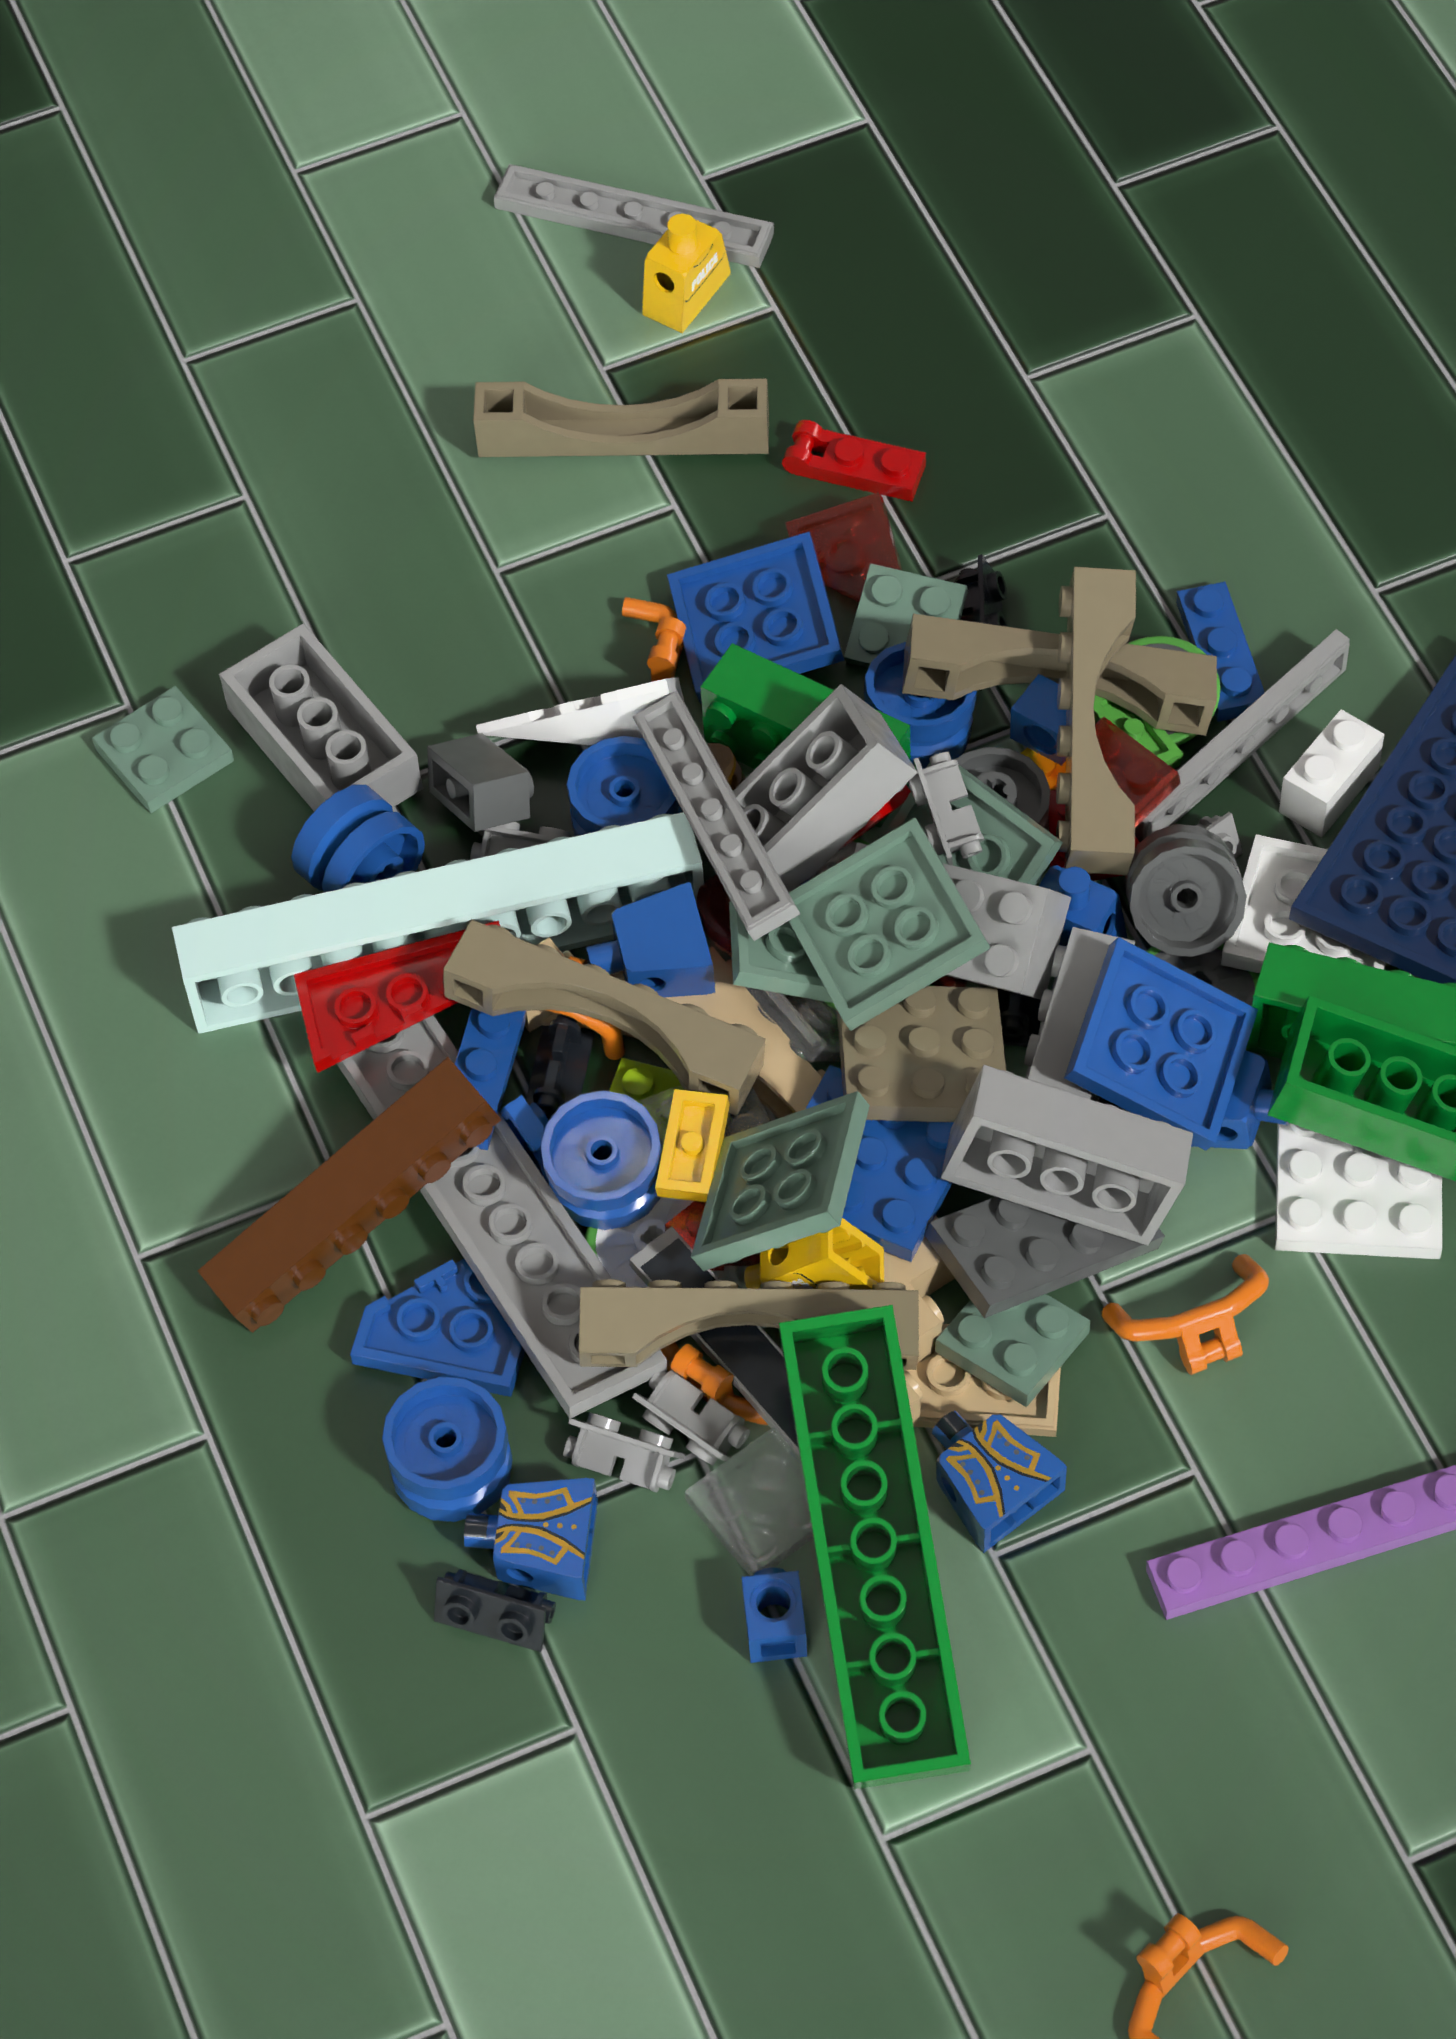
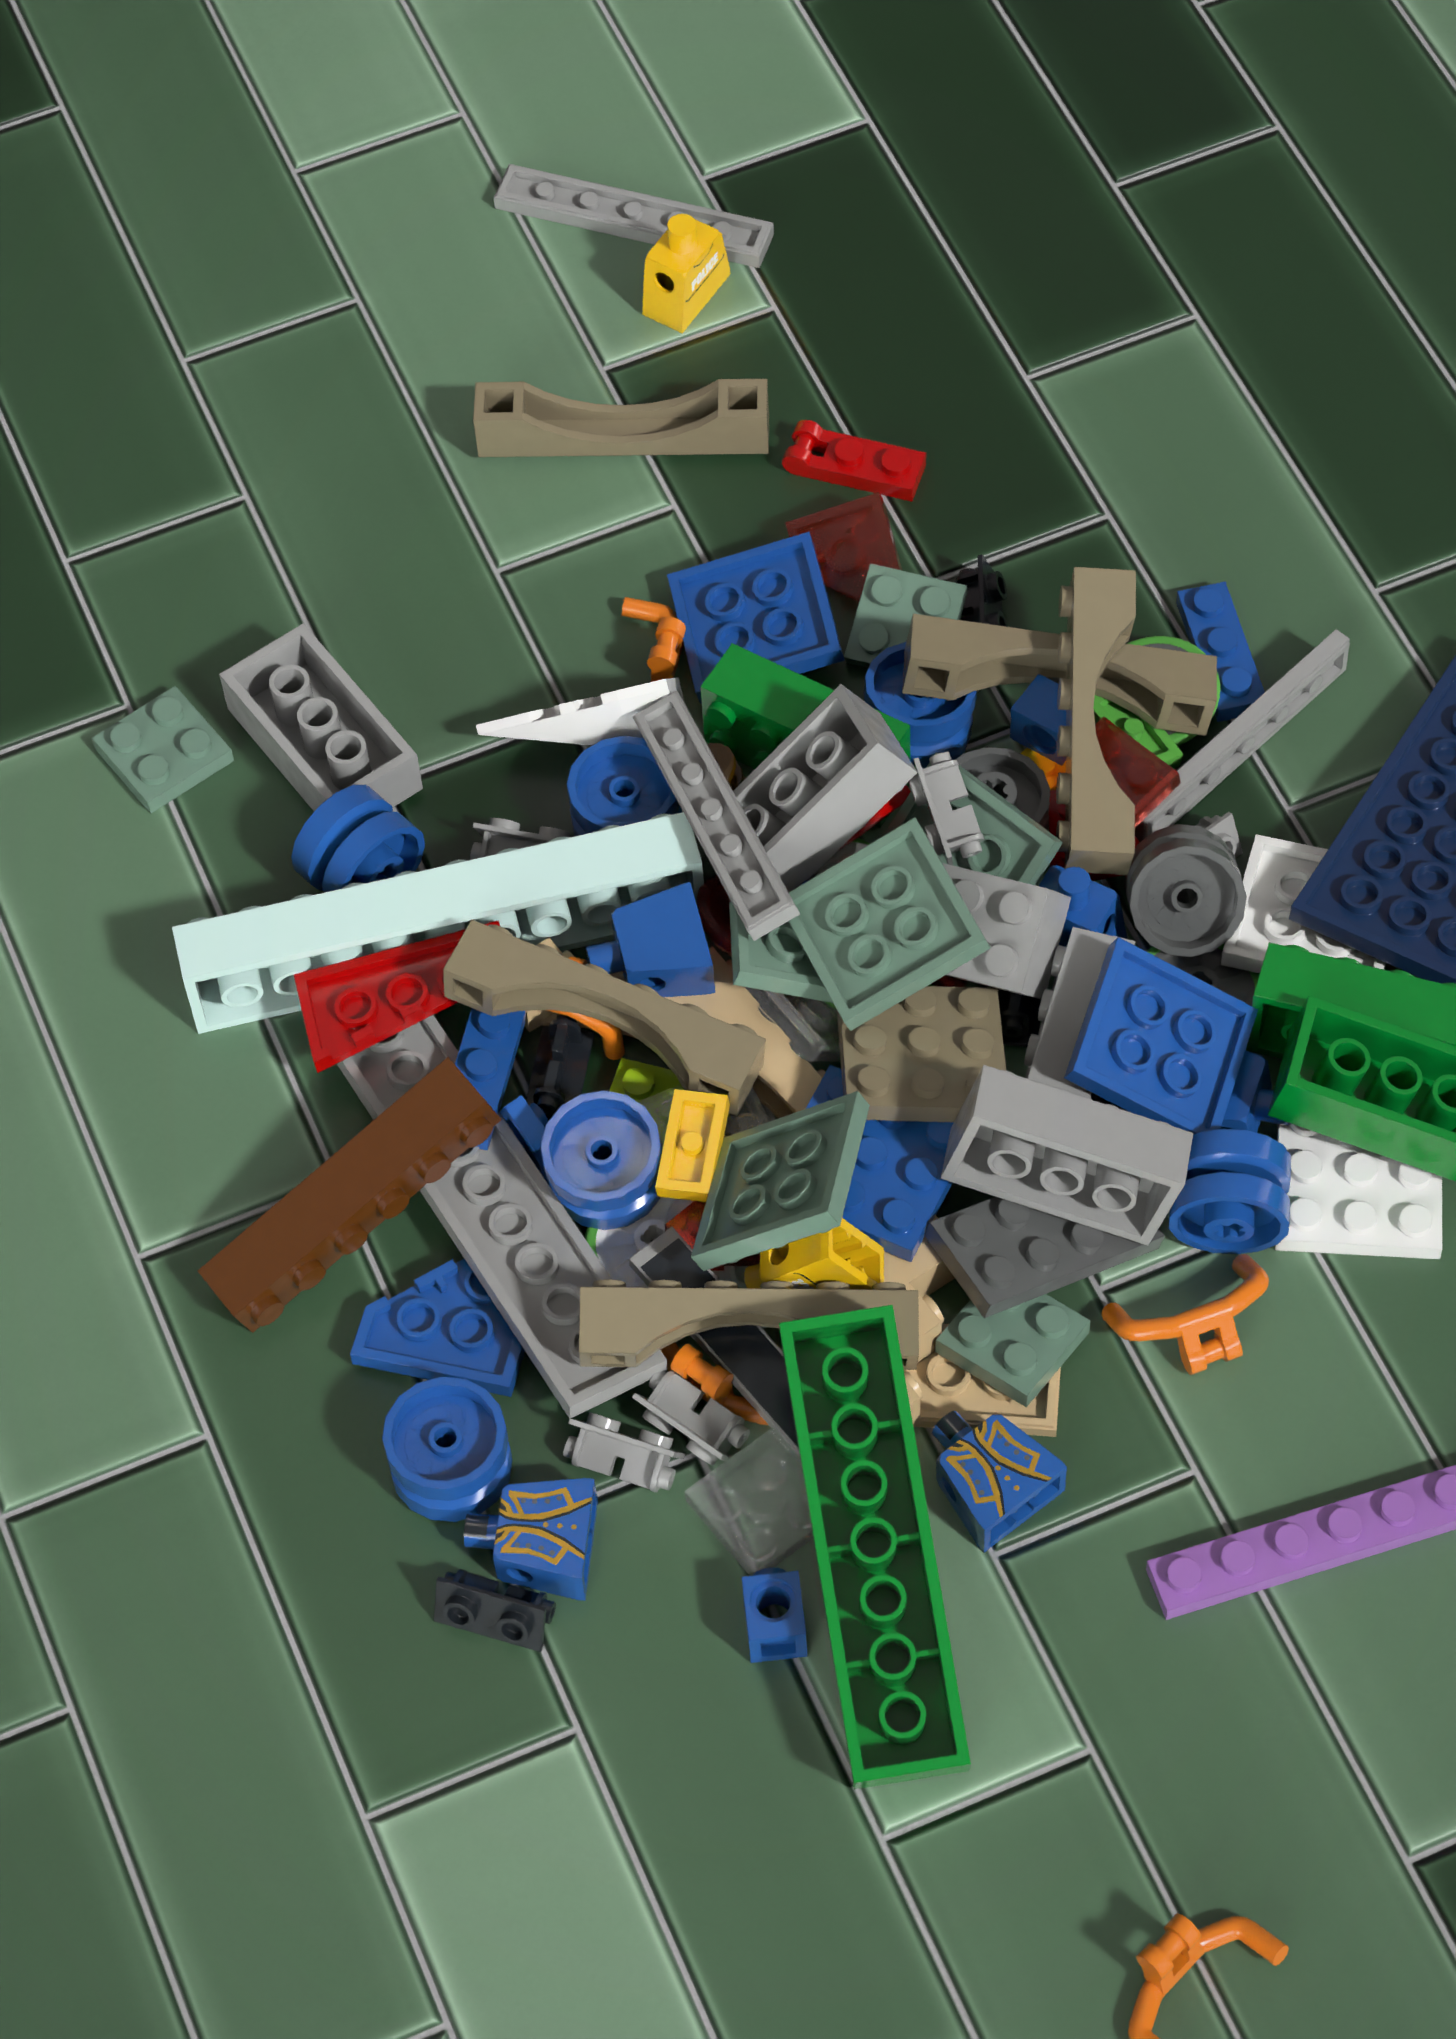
(479, 782): dark grey brick -> none
(1233, 1193): none -> blue wheel
(1331, 773): white brick -> none

